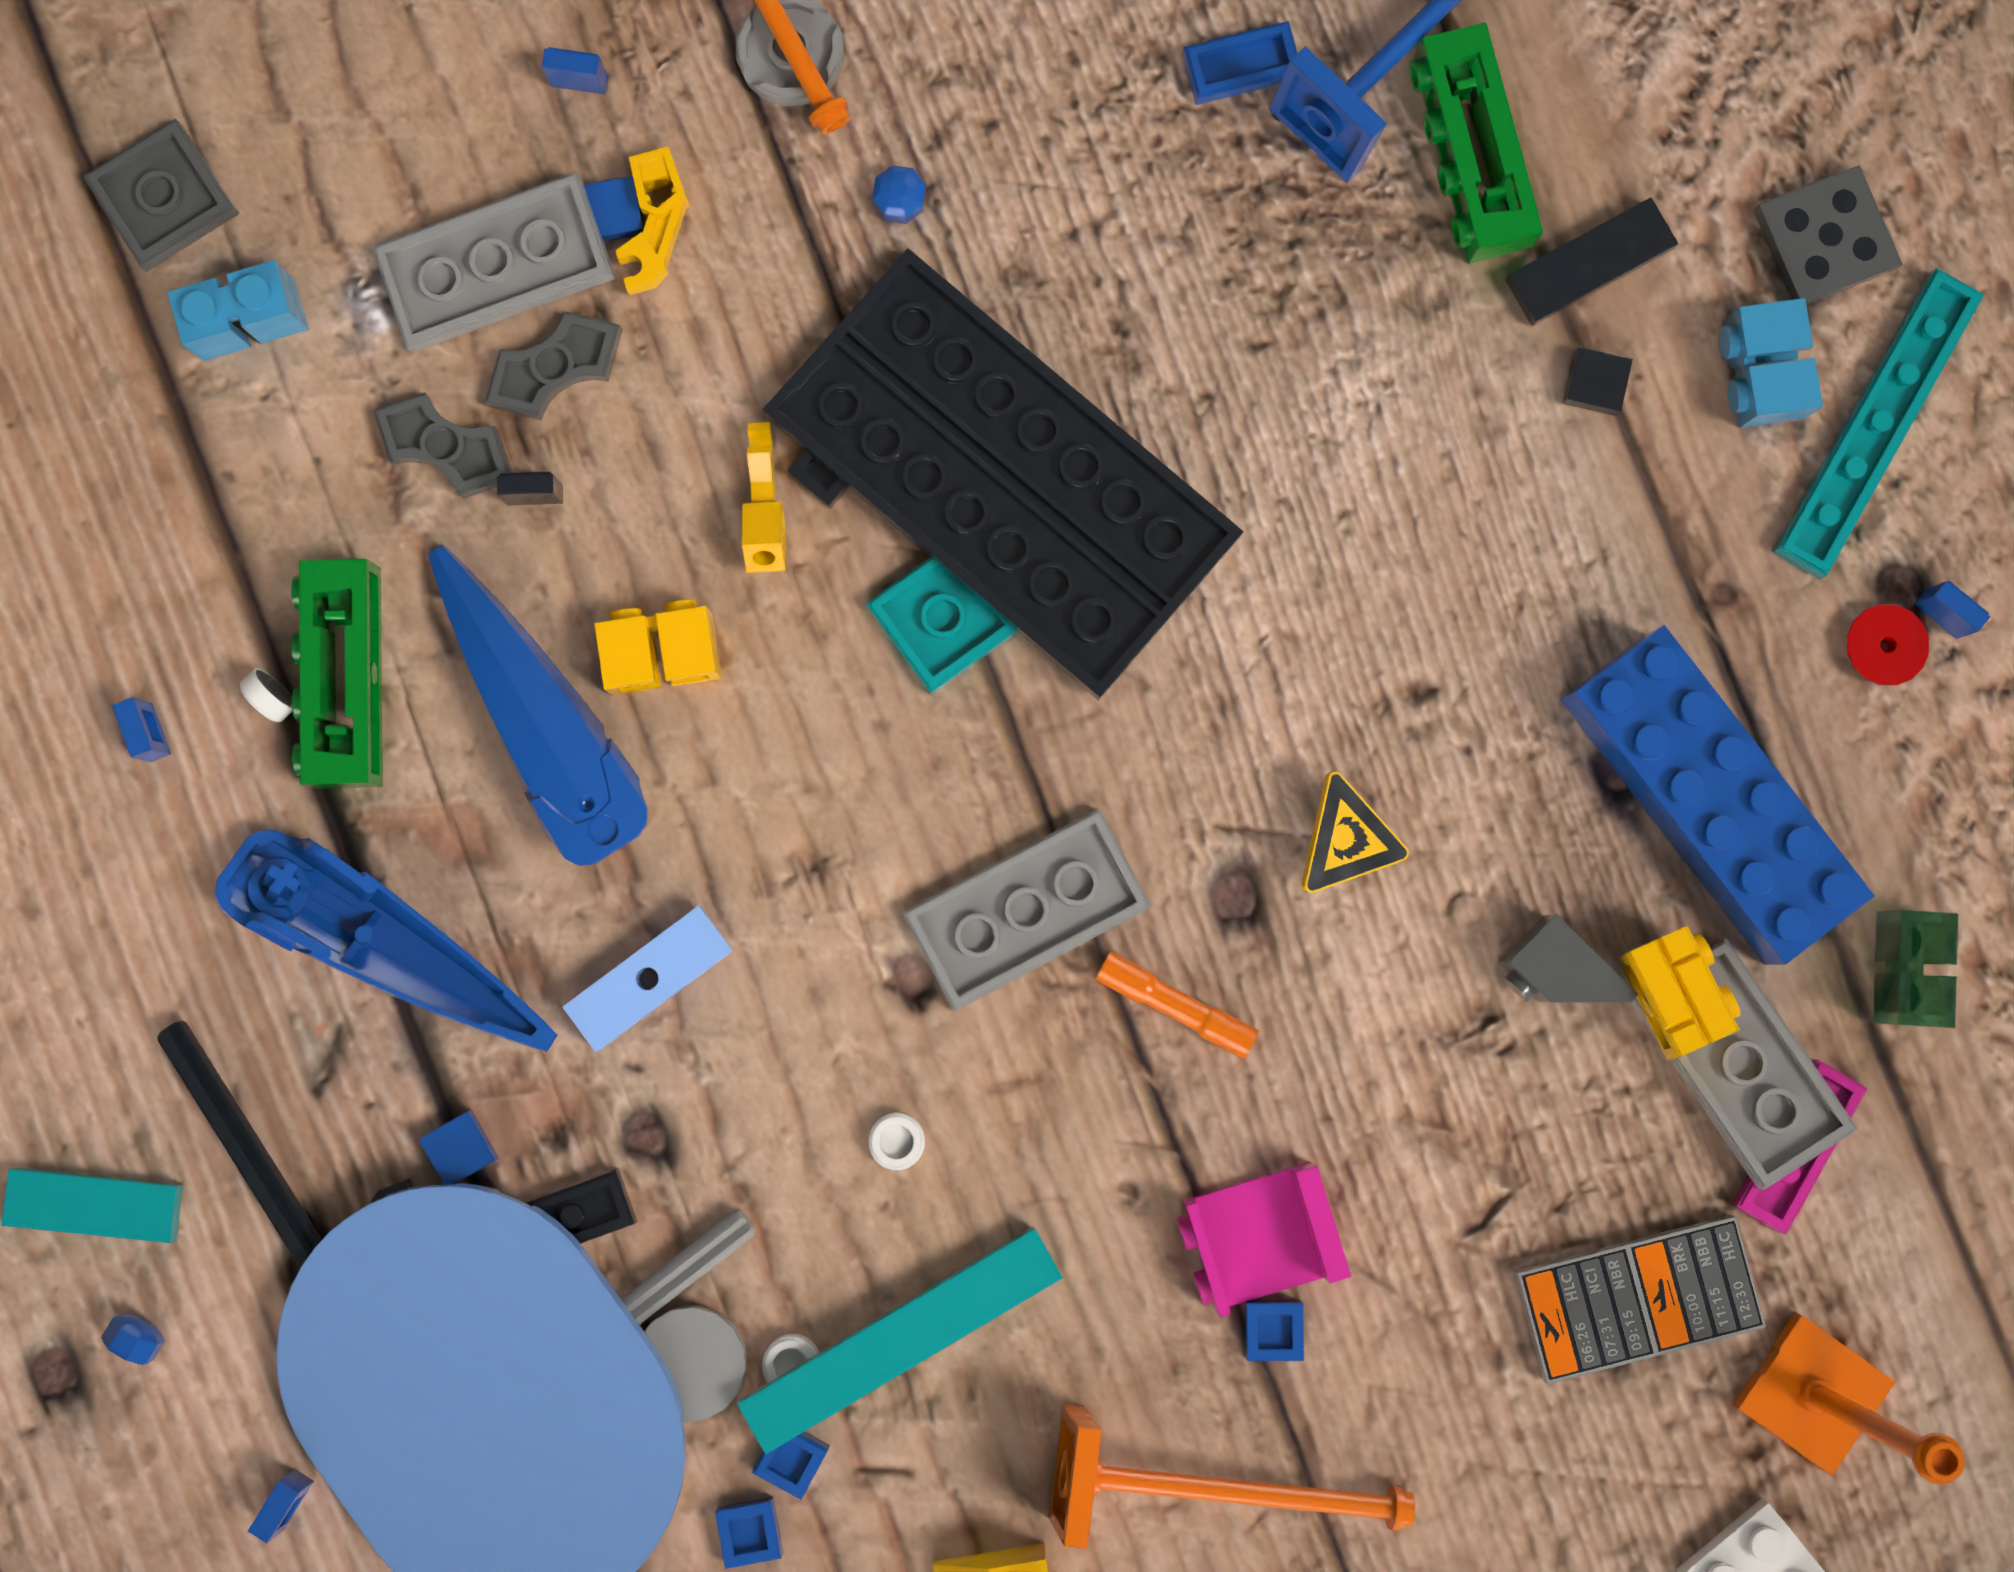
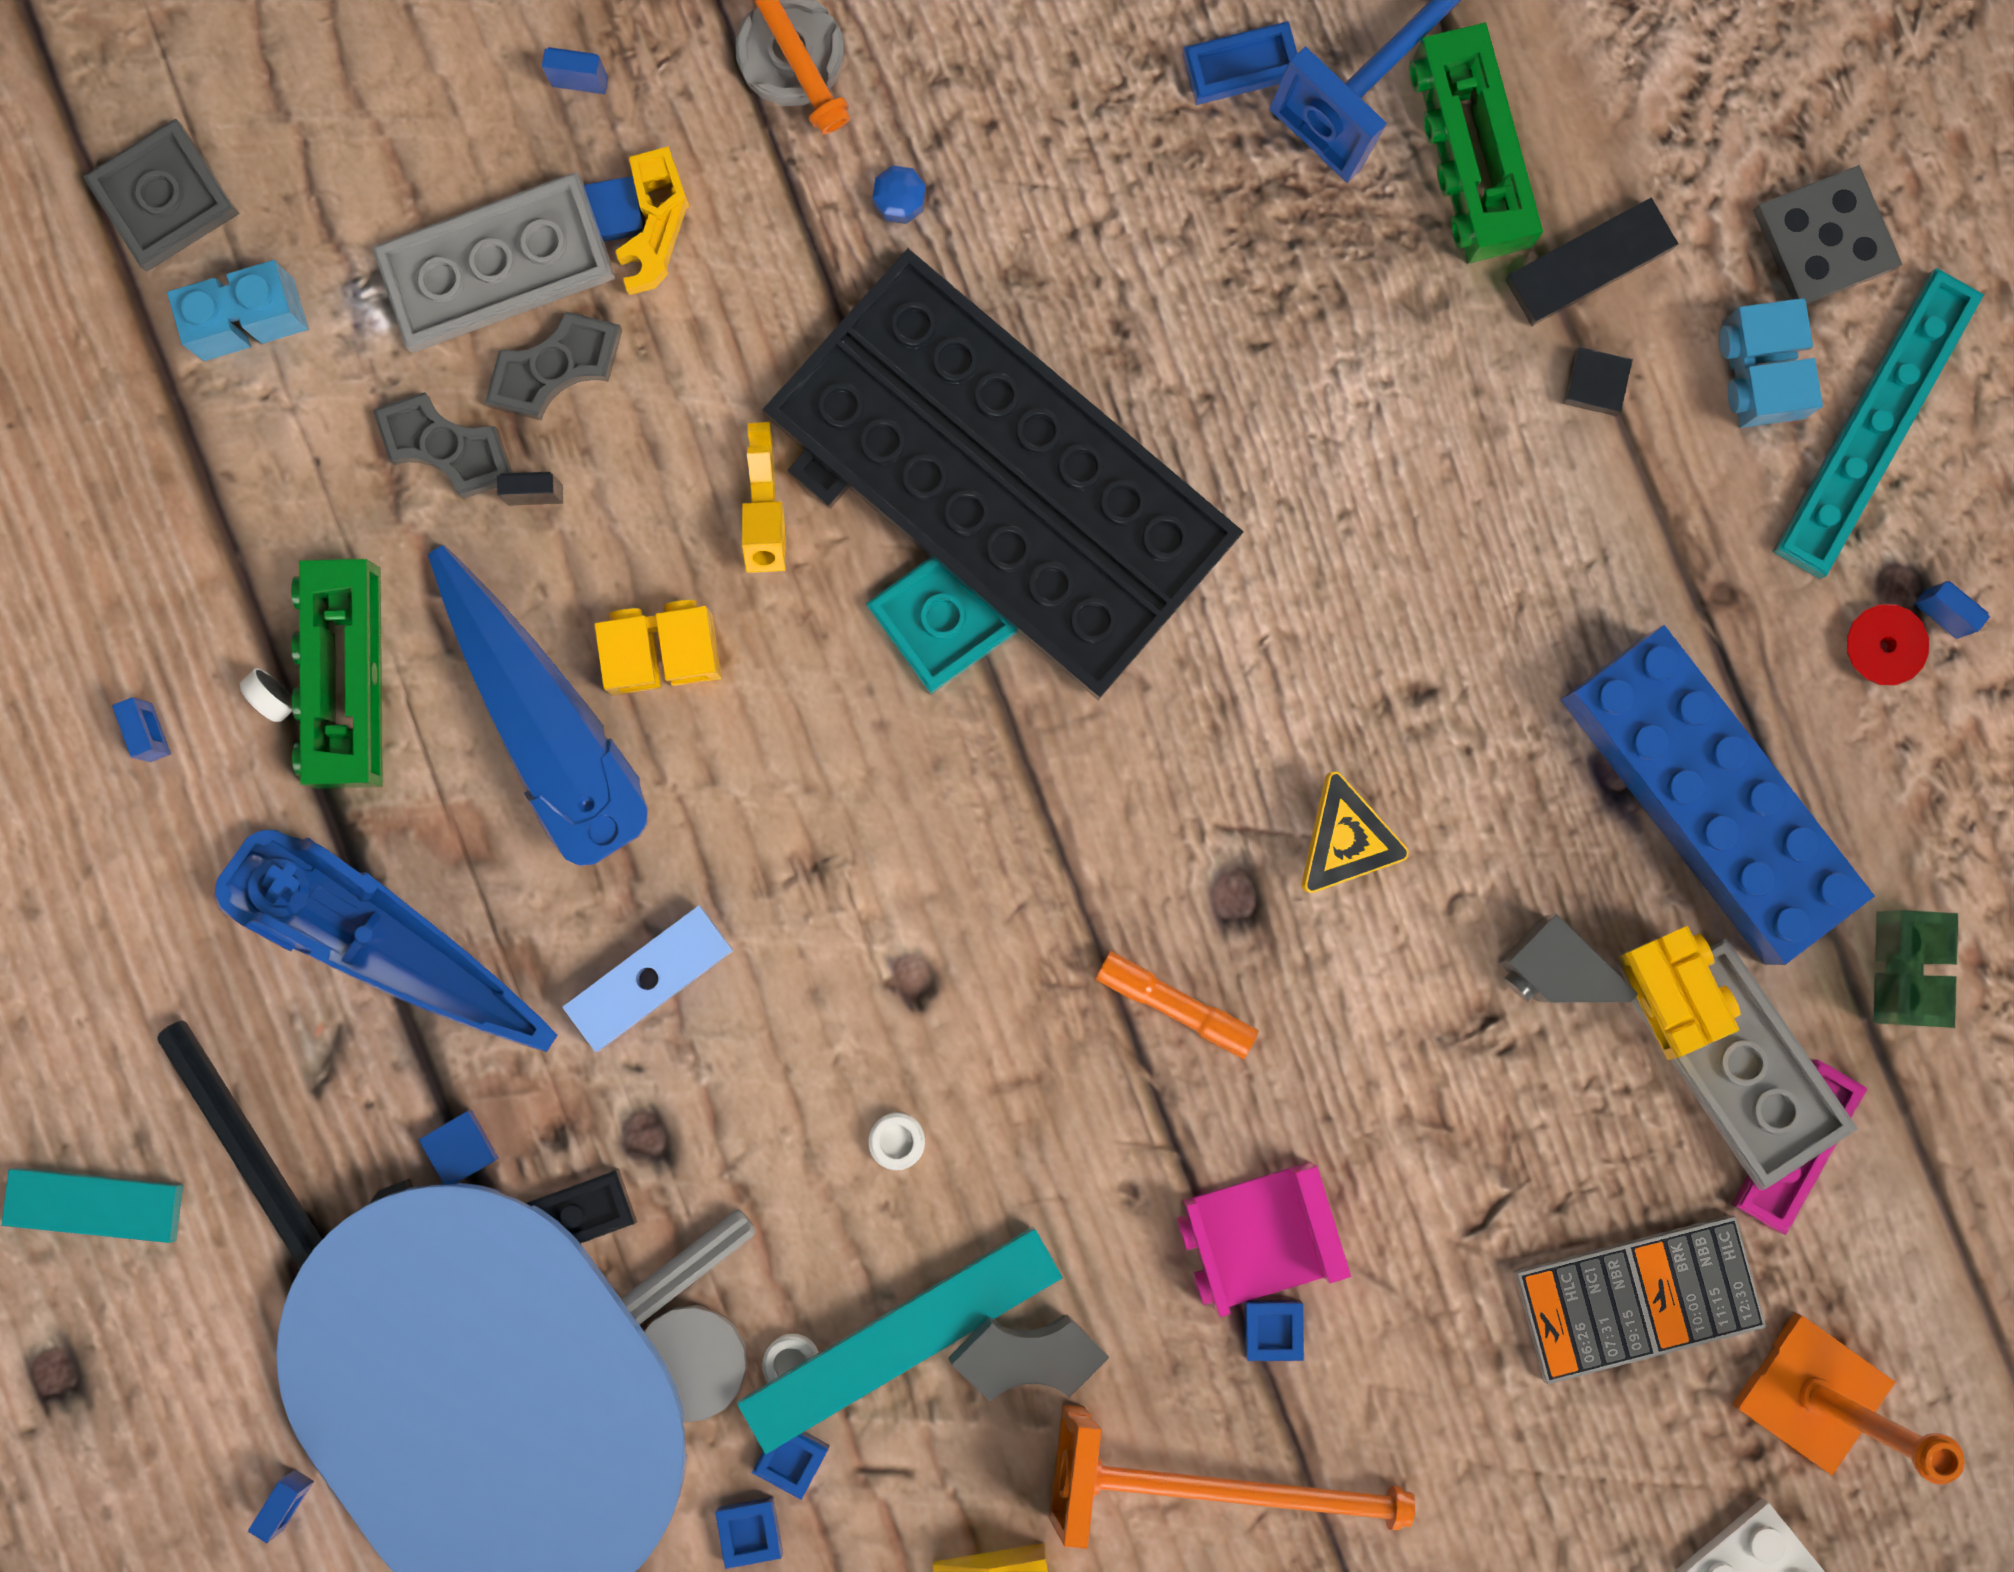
(133, 1339): blue tile -> none
(1026, 909): light grey tile -> none
(1052, 1356): none -> dark grey tile

